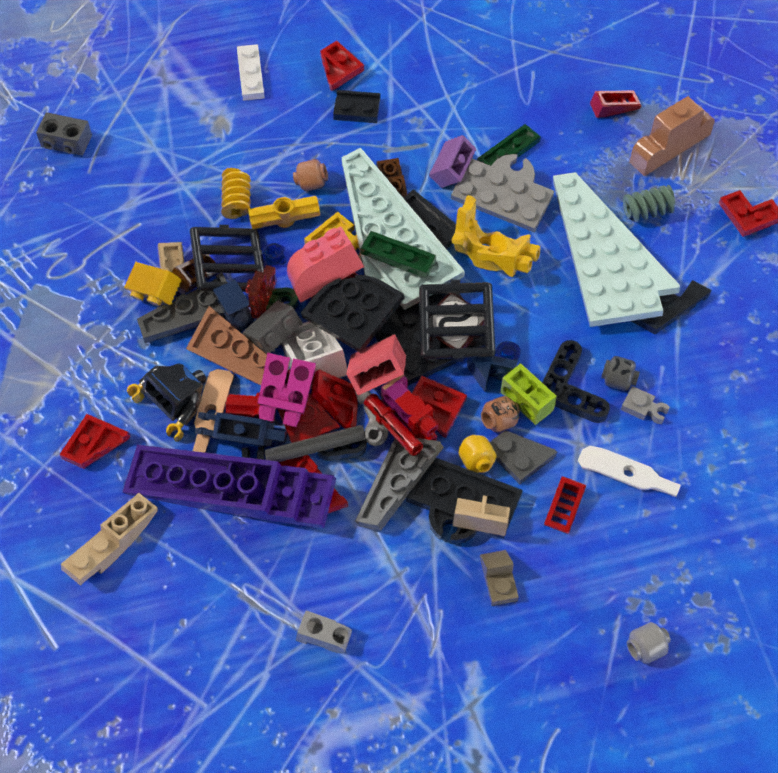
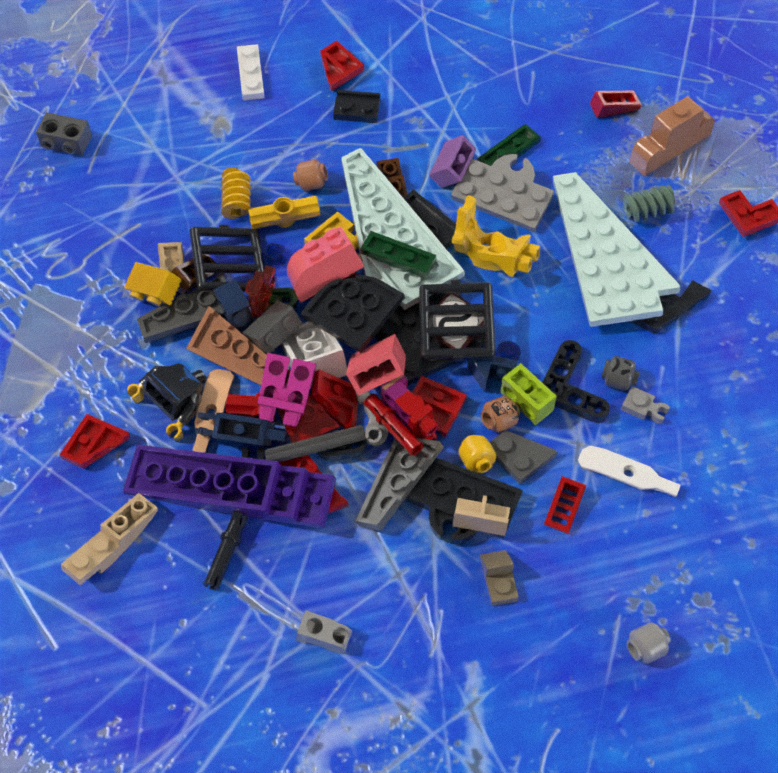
(230, 540): none -> black pin

